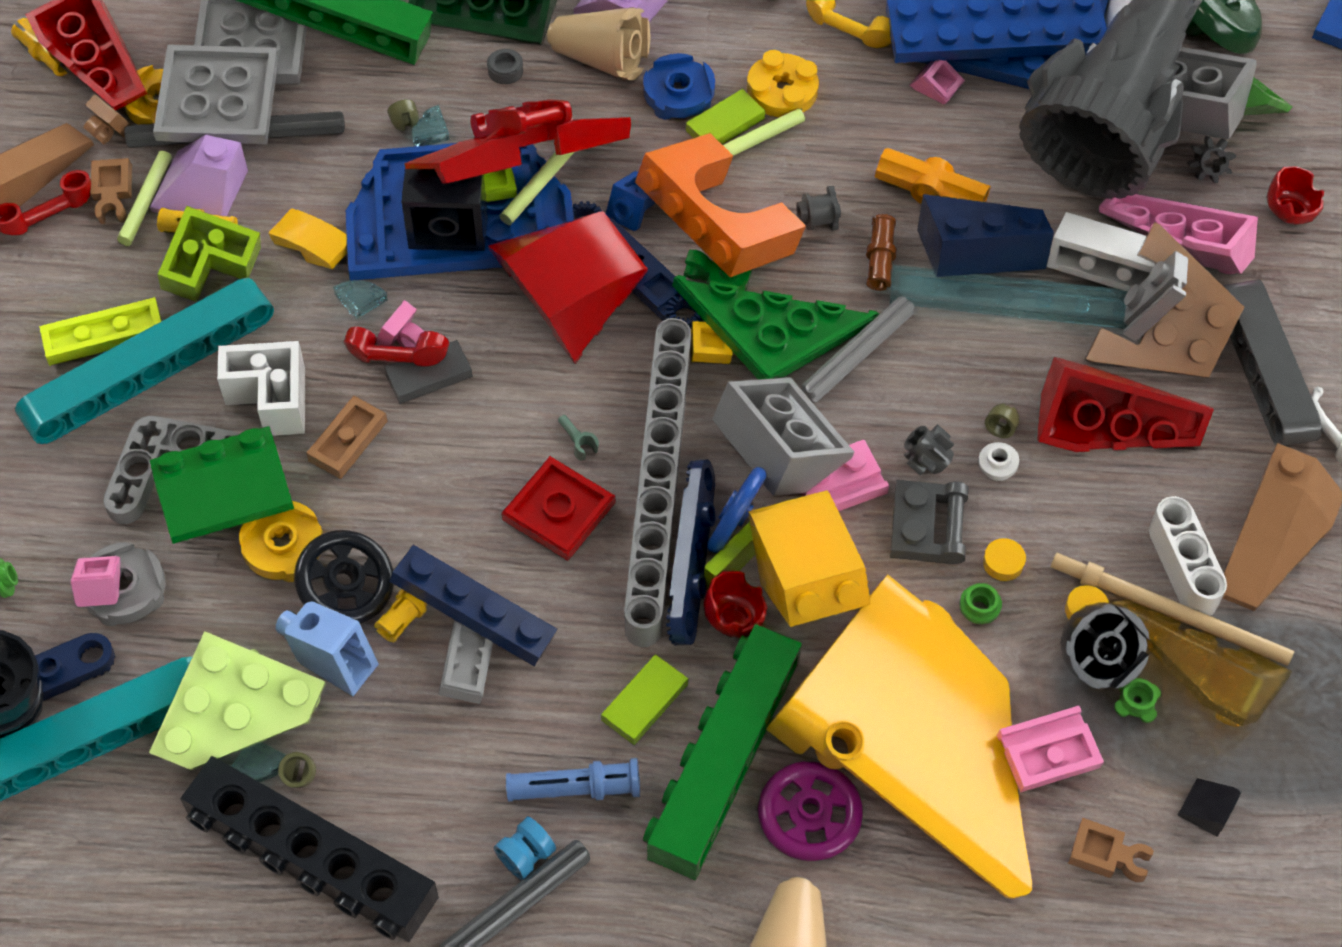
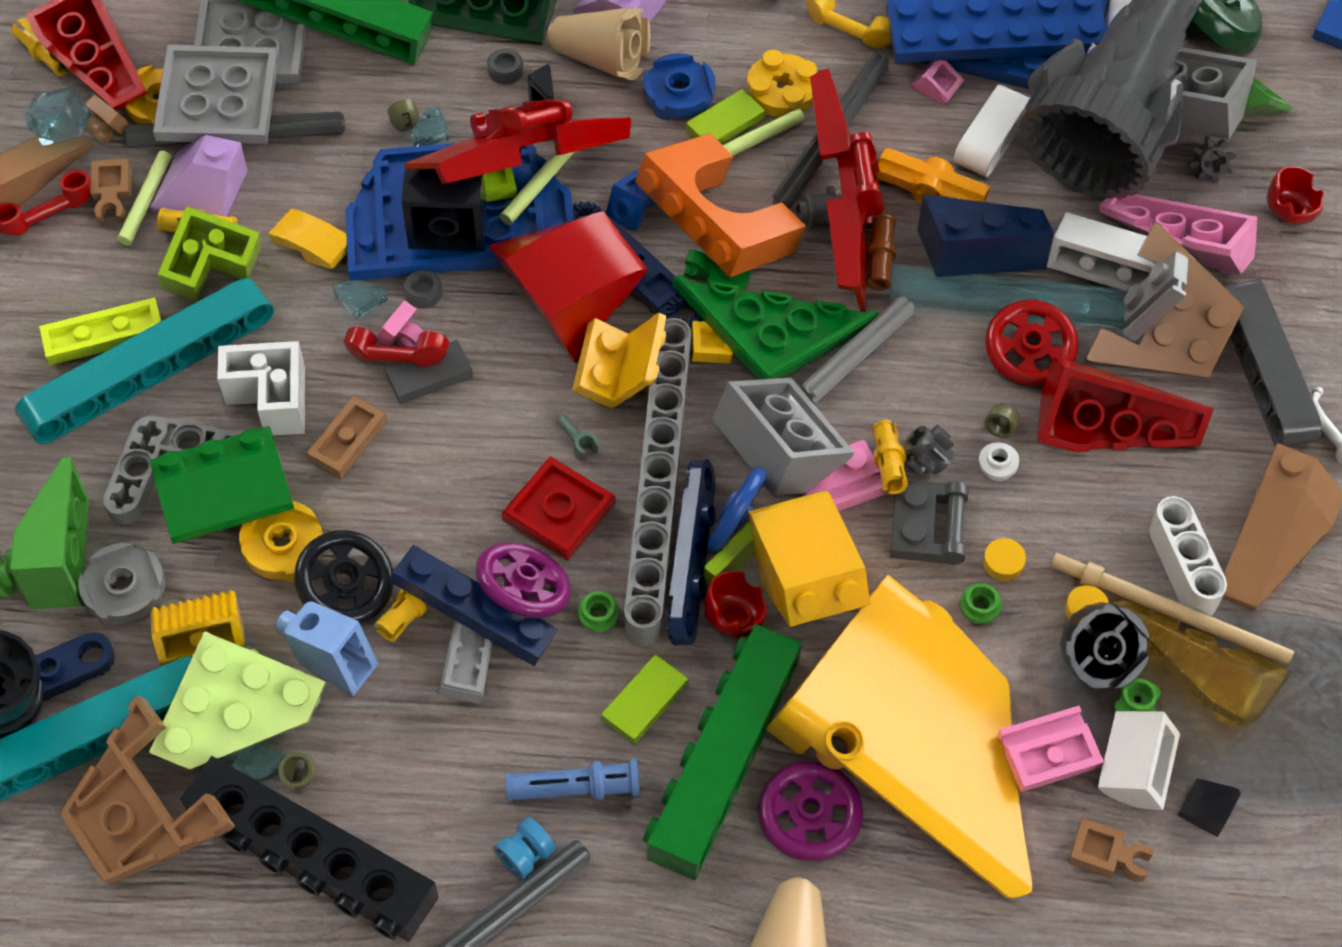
(52, 542): none -> bright green slope
(57, 115): none -> clear light blue brick
(96, 581): bright pink slope -> none
(121, 816): none -> medium nougat wing
(179, 627): none -> yellow brick
(422, 289): none -> dark grey tile
(523, 580): none -> magenta plate
(540, 84): none -> black slope
(598, 601): none -> bright green plate
(618, 363): none -> yellow bracket
(851, 103): none -> dark grey axle
(858, 181): none -> red piece
(889, 457): none -> yellow pin
(991, 131): none -> white beam
(1016, 315): none -> red plate
(1139, 759): none -> white brick

